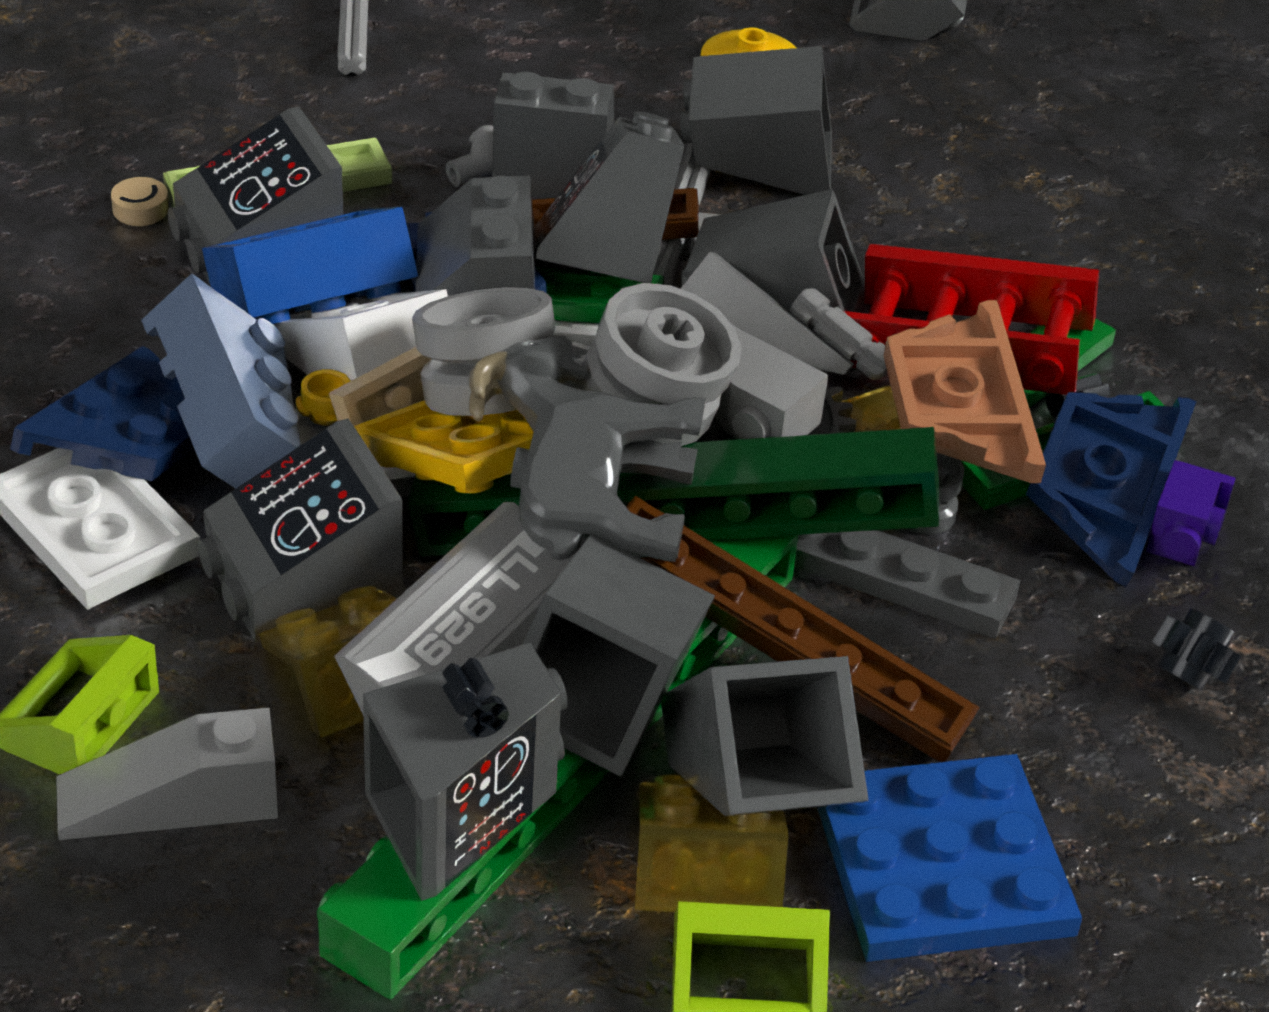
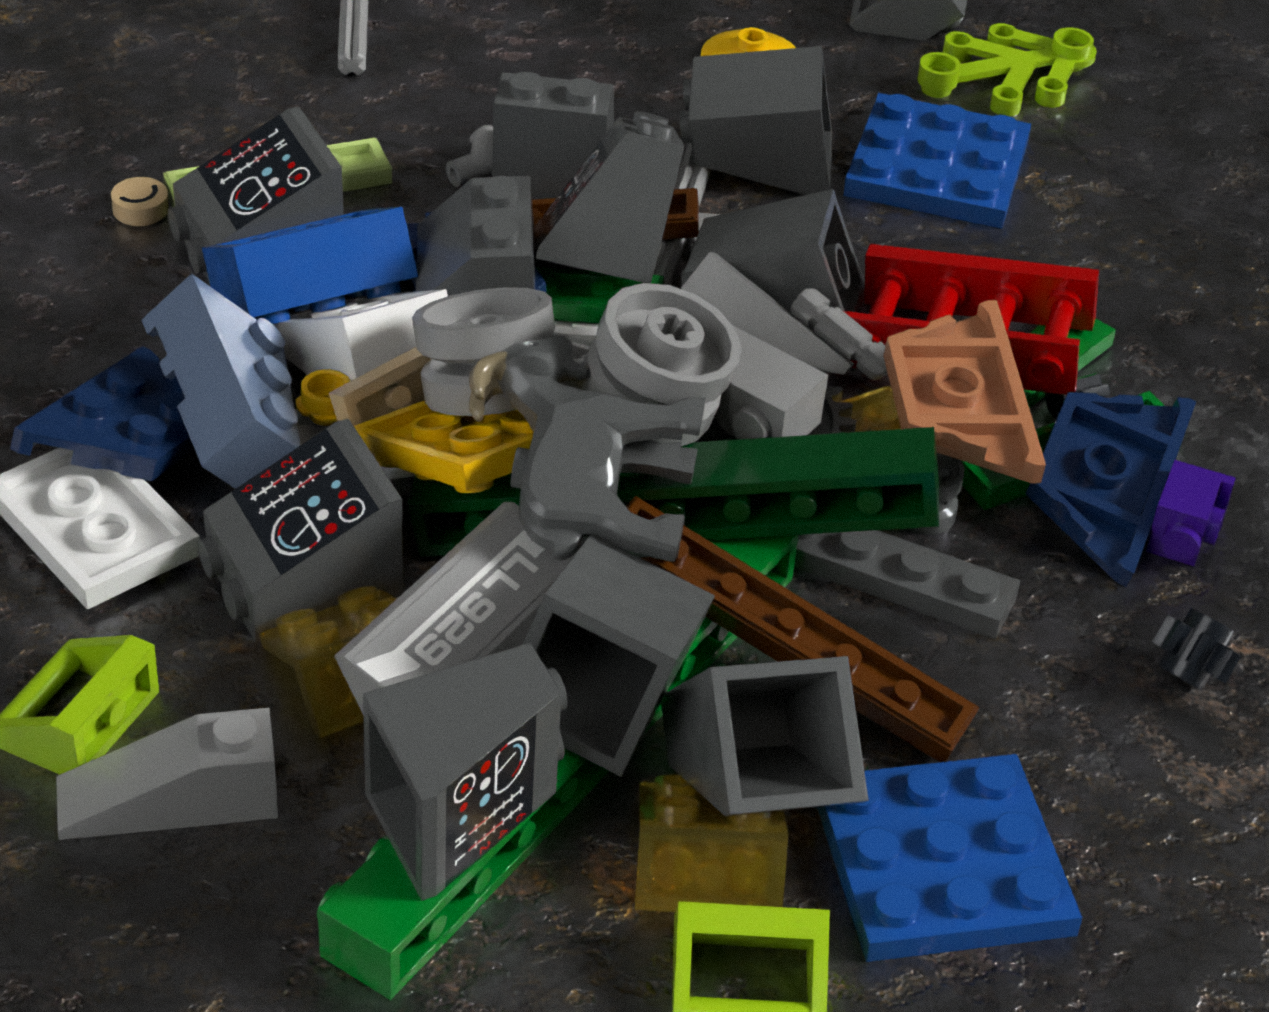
(470, 695): black piece -> none
(938, 160): none -> blue plate
(1067, 52): none -> lime plant

